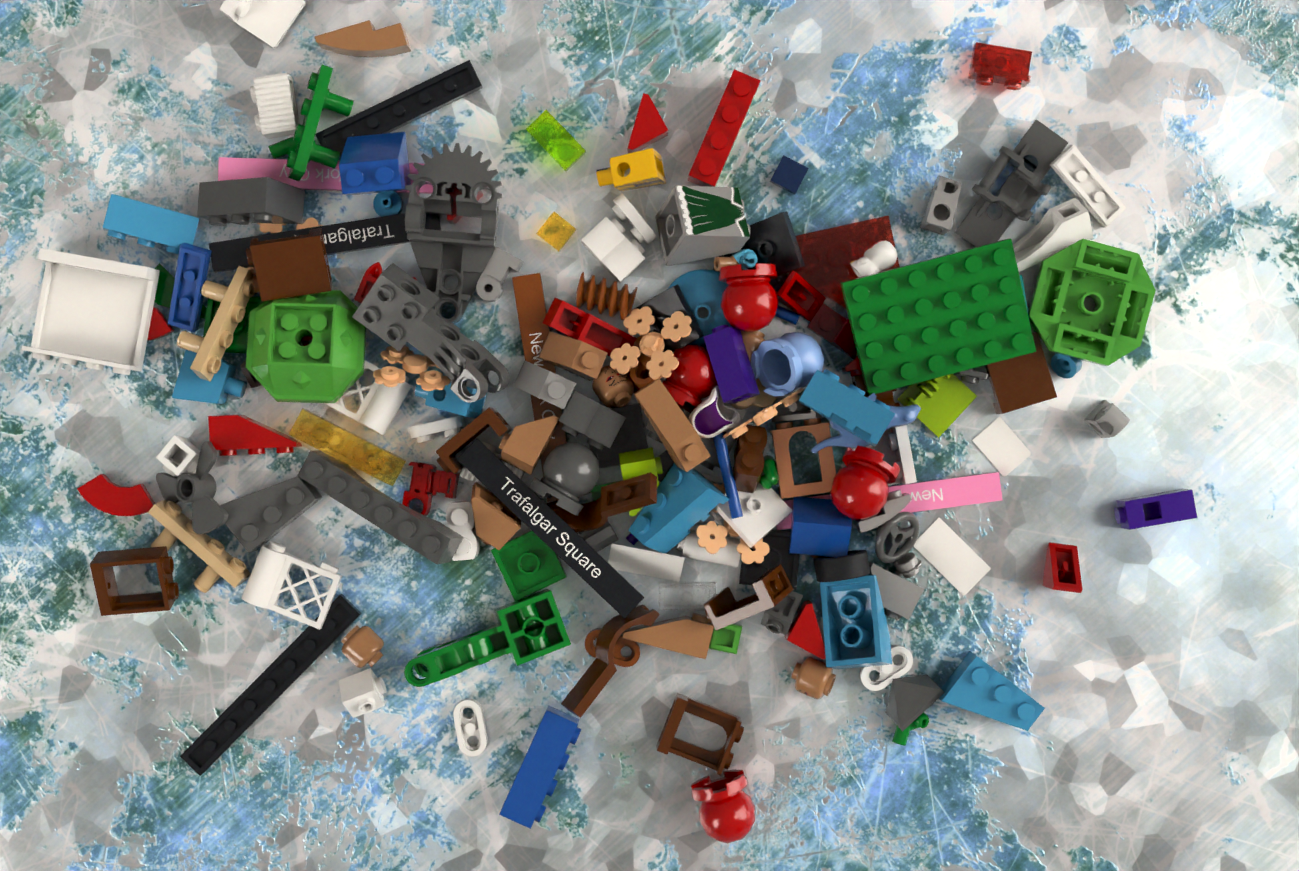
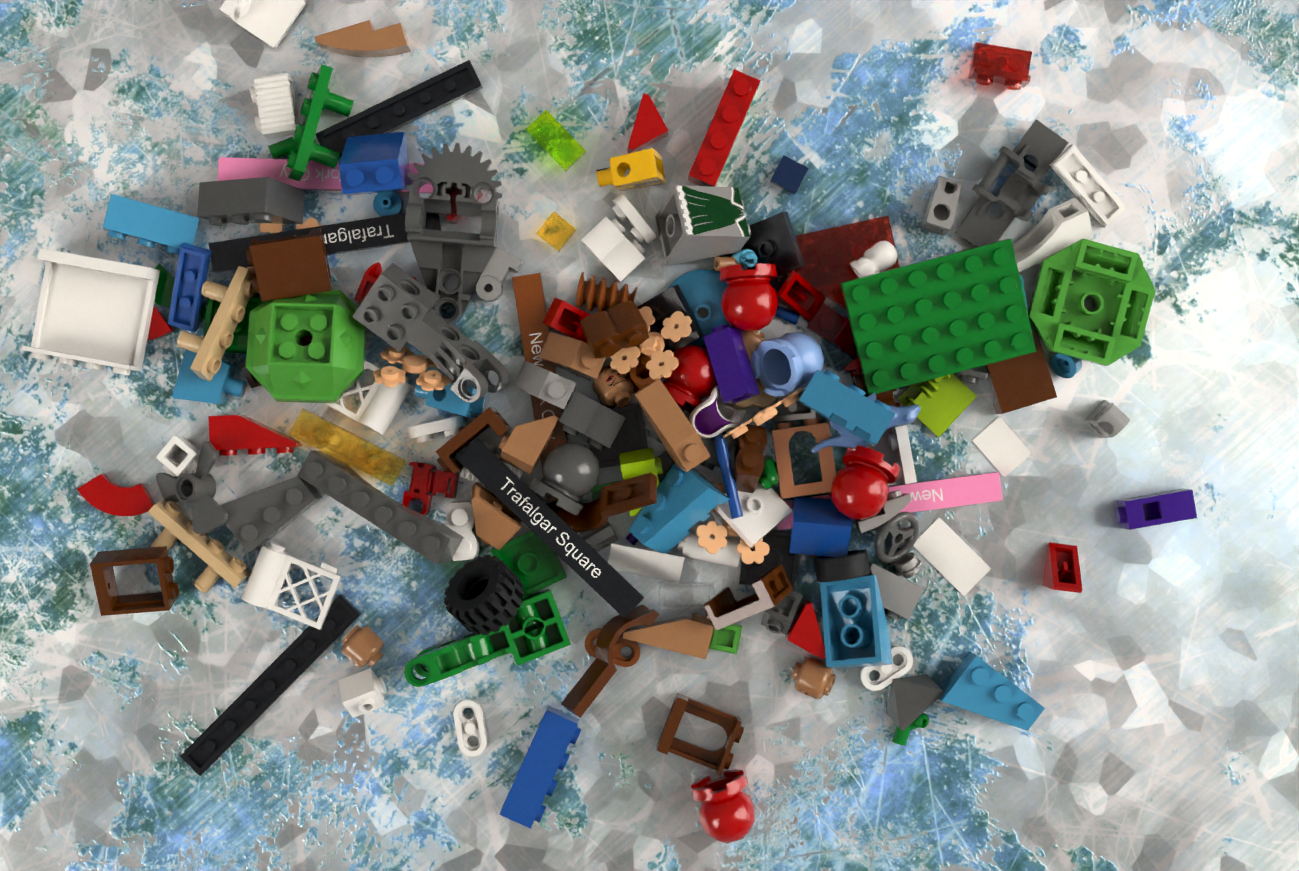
(484, 595): none -> black tyre
(614, 329): none -> reddish brown brick

